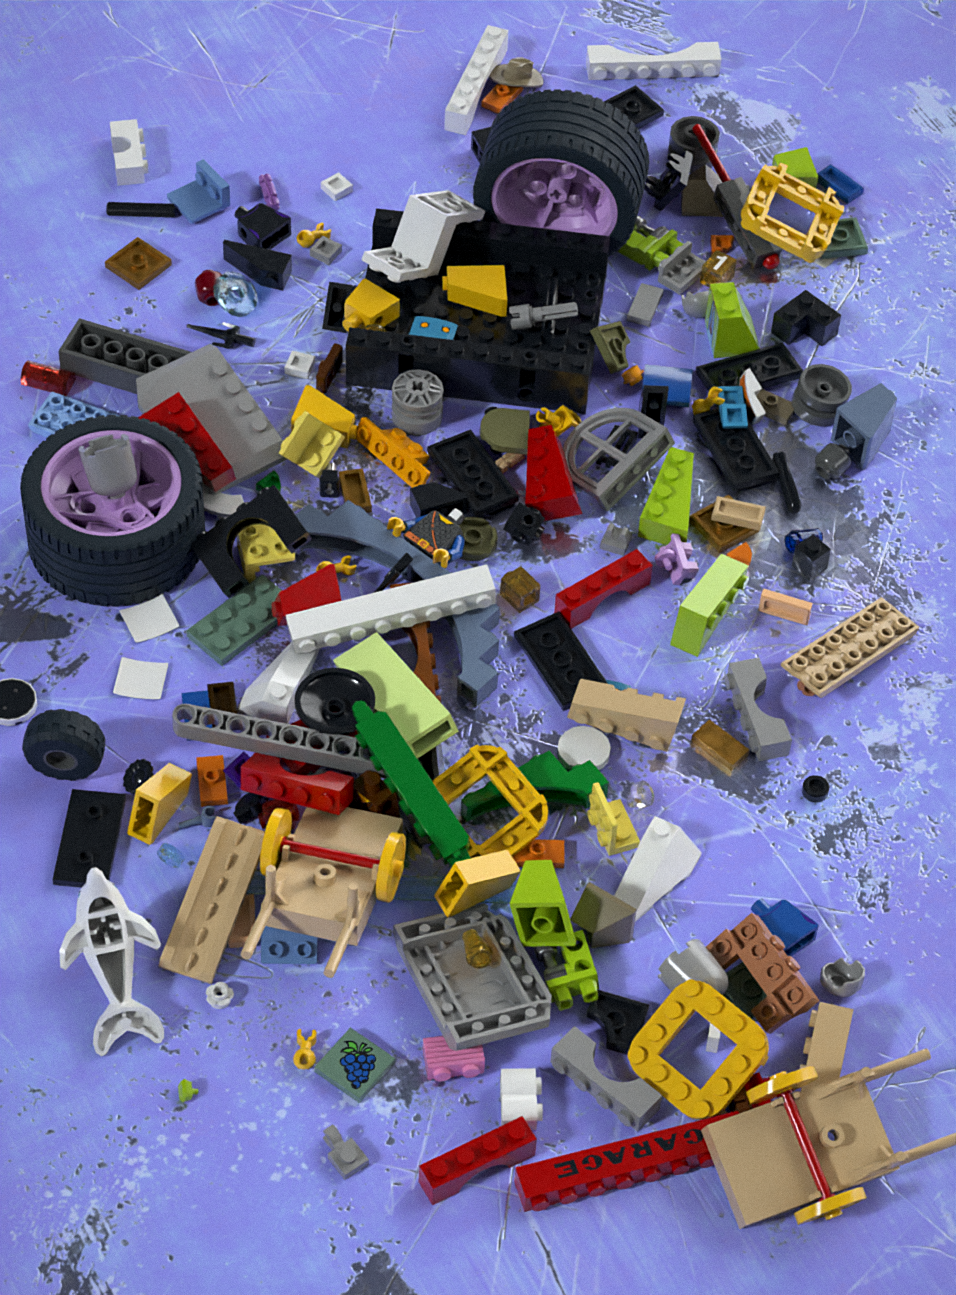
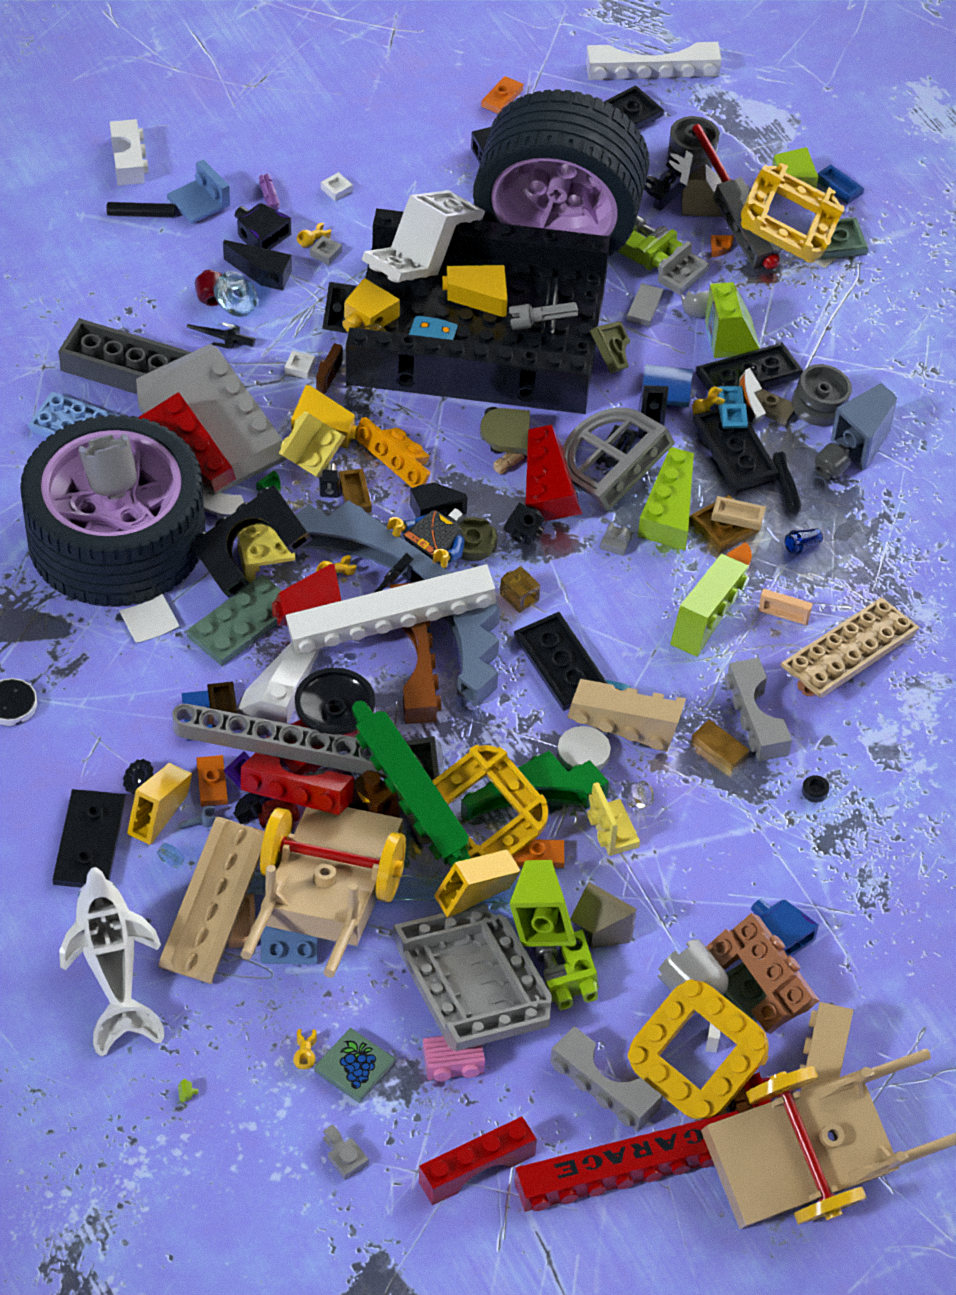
(47, 378): clear red brick -> none
(64, 744): black wheel -> none
(138, 263): pearl gold tile -> none
(140, 679): white sticker -> none
(221, 1001): white plate -> none
(400, 694): yellowish green brick -> none
(417, 402): light grey wheel -> none
(466, 96): white arch -> none
(473, 472): black plate -> none
(477, 951): clear yellow cone -> none
(517, 73): dark tan hat -> none
(519, 1096): white brick -> none
(560, 419): yellow bracket -> none
(581, 599): red arch -> none
(619, 1018): black tile -> none
(632, 375): light orange plate -> none
(657, 866): white wedge -> none
(675, 557): lavender hips -> none
(718, 269): clear yellow brick -> none
(806, 316): black brick -> none
(811, 557): black brick -> none
(842, 978): light grey hair -> none

